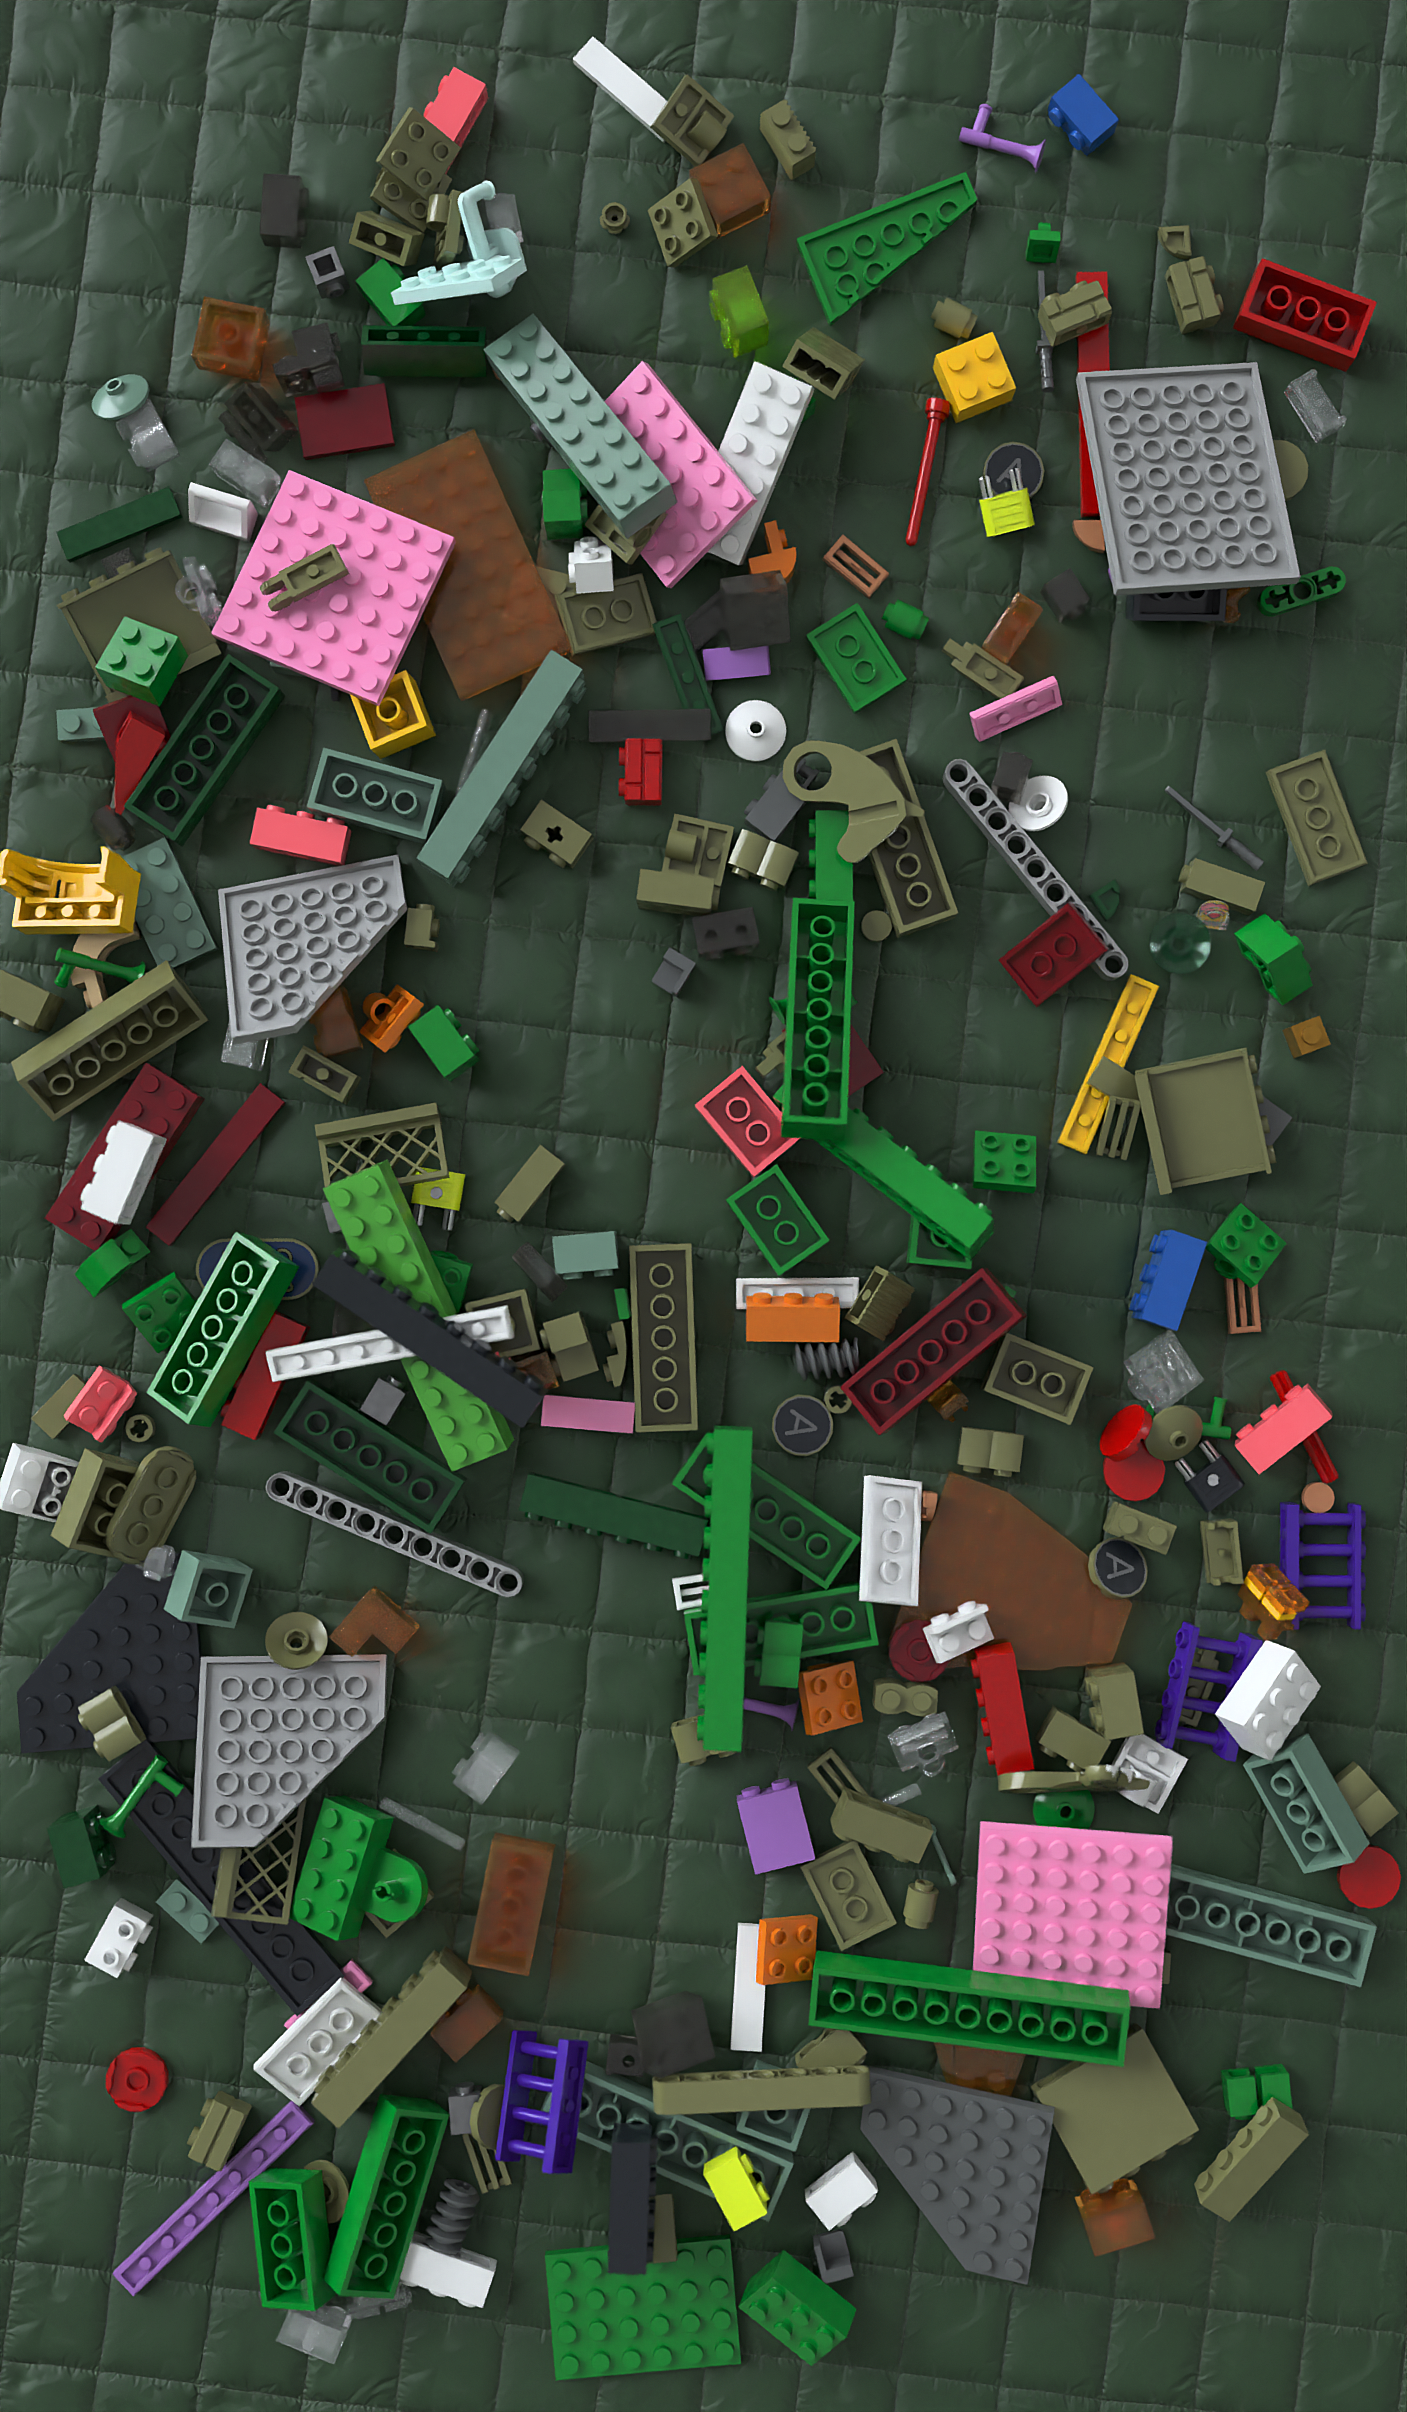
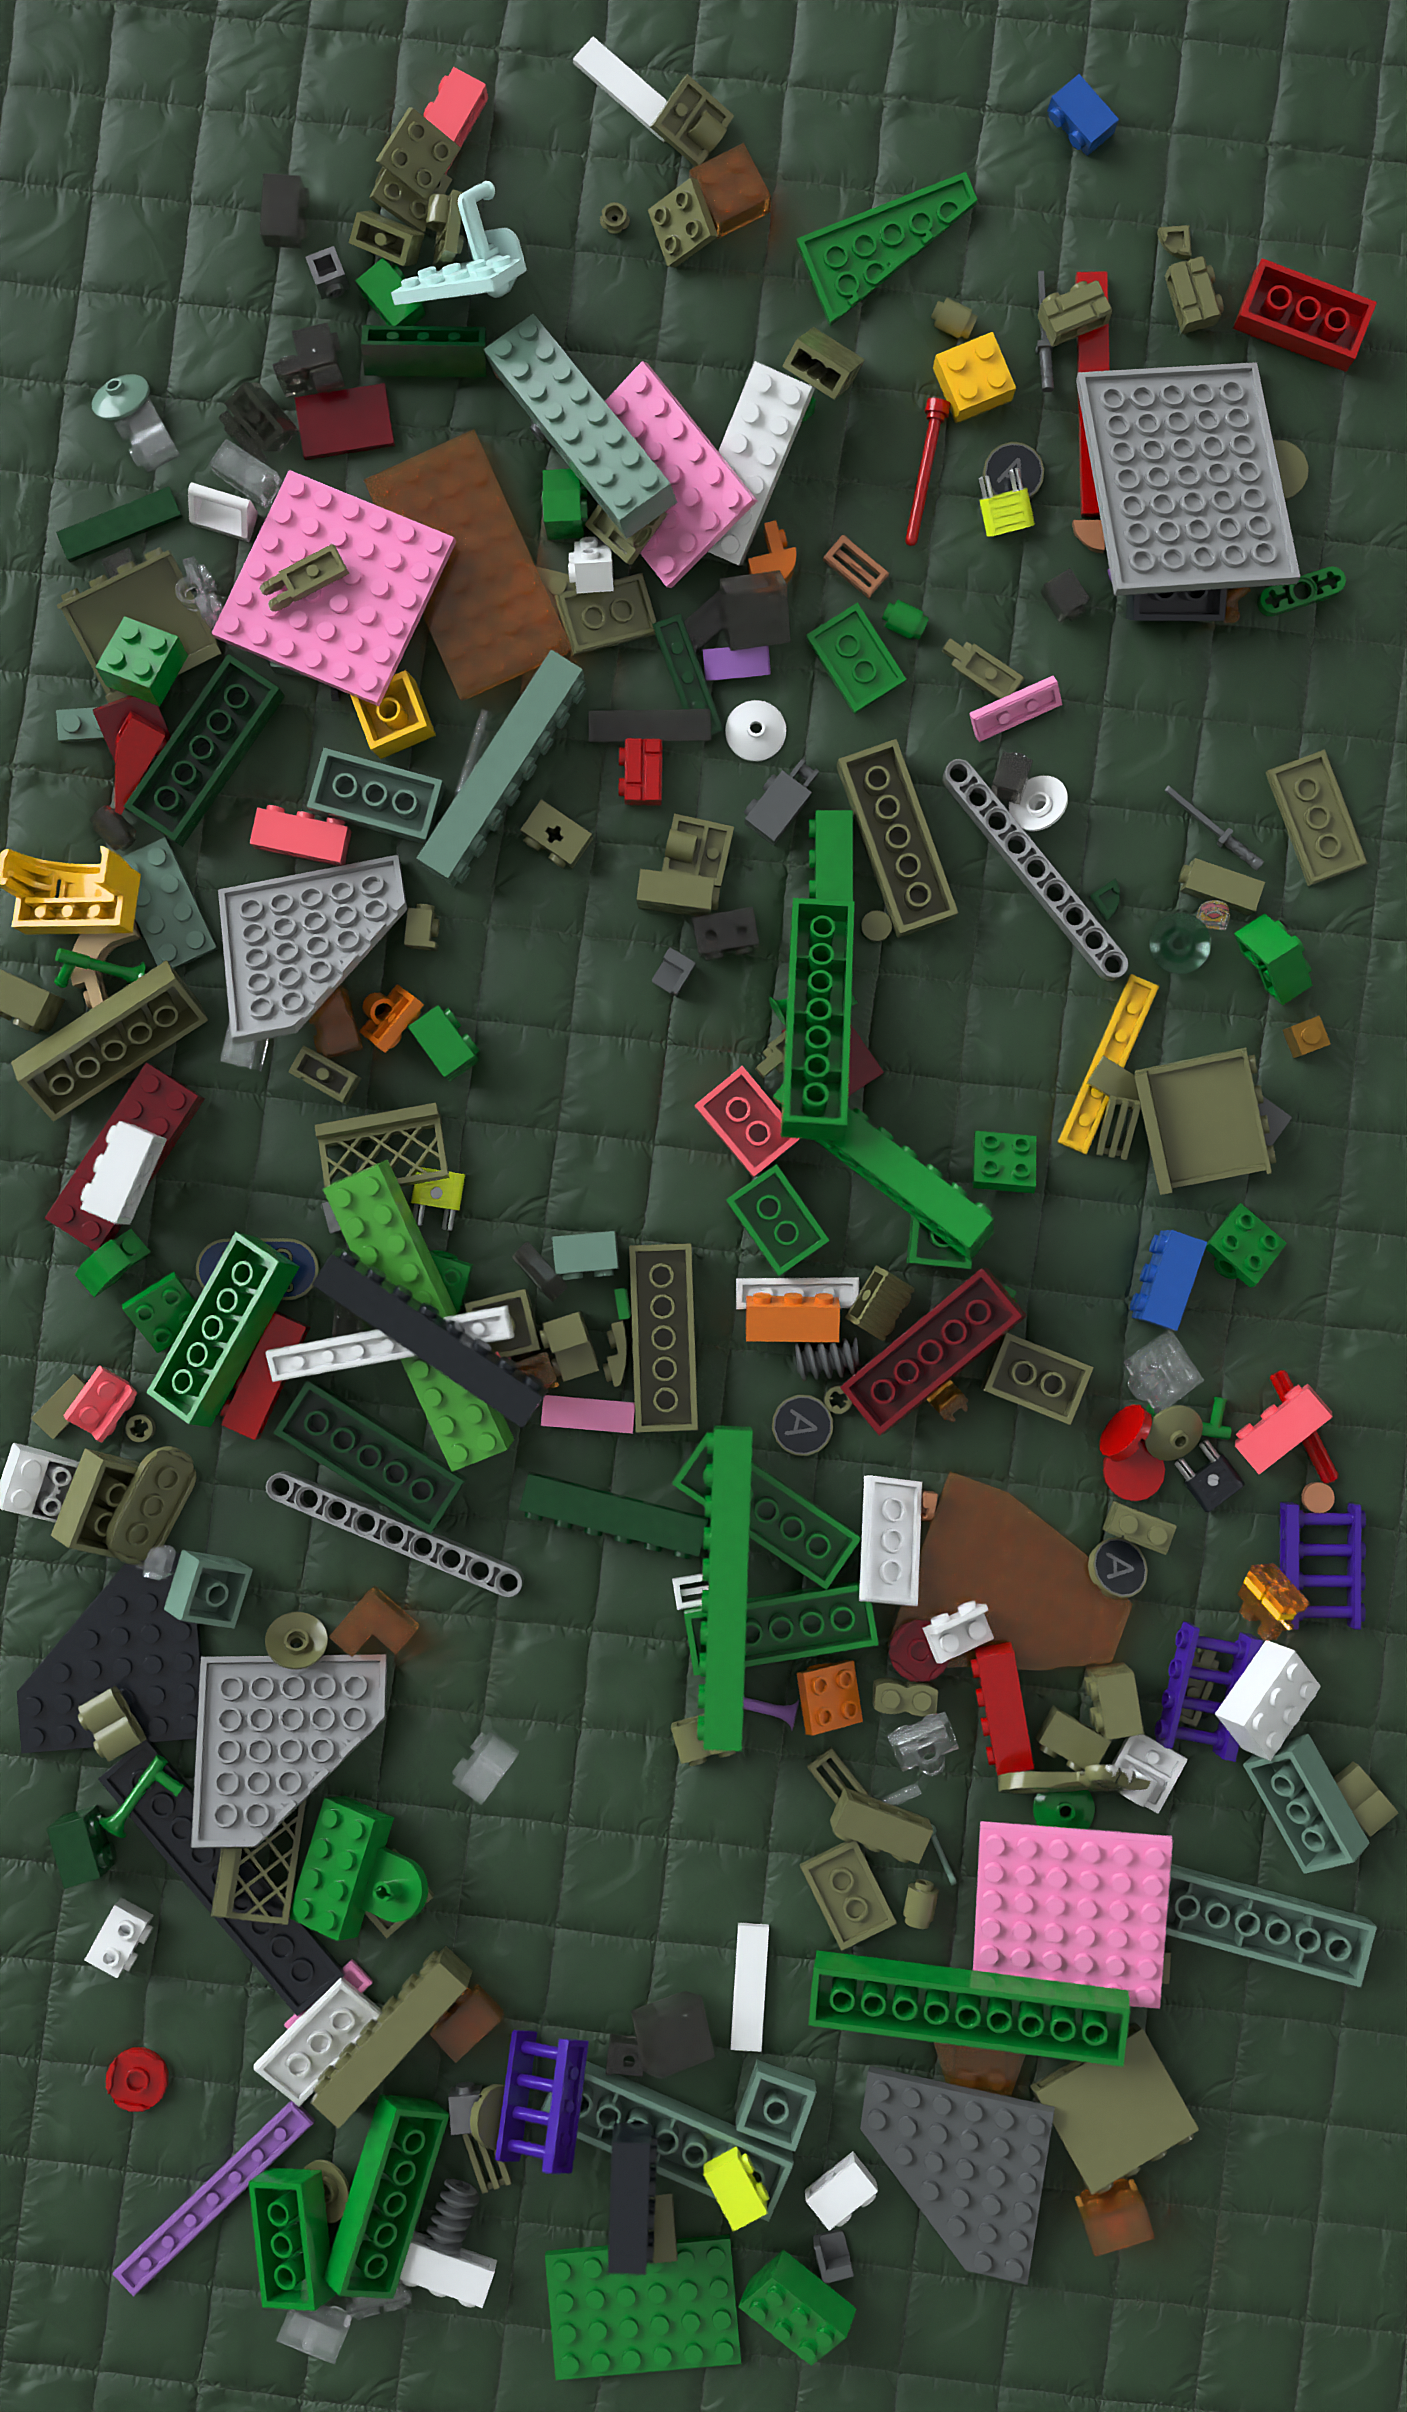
(187, 1910): sand green plate -> none
(215, 1164): dark red tile -> none
(219, 2130): olive brick -> none
(231, 338): clear orange brick -> none
(385, 1399): flat silver brick -> none
(422, 1823): clear bar -> none
(503, 213): clear brick -> none
(511, 1904): clear orange brick -> none
(528, 1185): olive brick -> none
(739, 312): clear neon green brick -> none
(762, 860): olive brick -> none
(762, 2090): olive beam -> none
(775, 1826): medium lavender brick -> none
(780, 1653): green brick -> none
(786, 1949): orange plate -> none
(788, 139): olive brick -> none
(833, 2049): olive brick -> none
(856, 781): olive animal -> none
(978, 138): medium lavender piece -> none
(990, 1449): olive brick -> none
(1012, 628): clear orange brick -> none
(1043, 244): green tile -> none
(1053, 954): dark red tile -> none
(1221, 1551): olive hinge -> none
(1230, 1306): nougat tile -> none
(1240, 2089): green piece -> none
(1250, 2159): olive brick -> none
(1314, 406): clear hinge -> none
(1370, 1879): red tile -> none

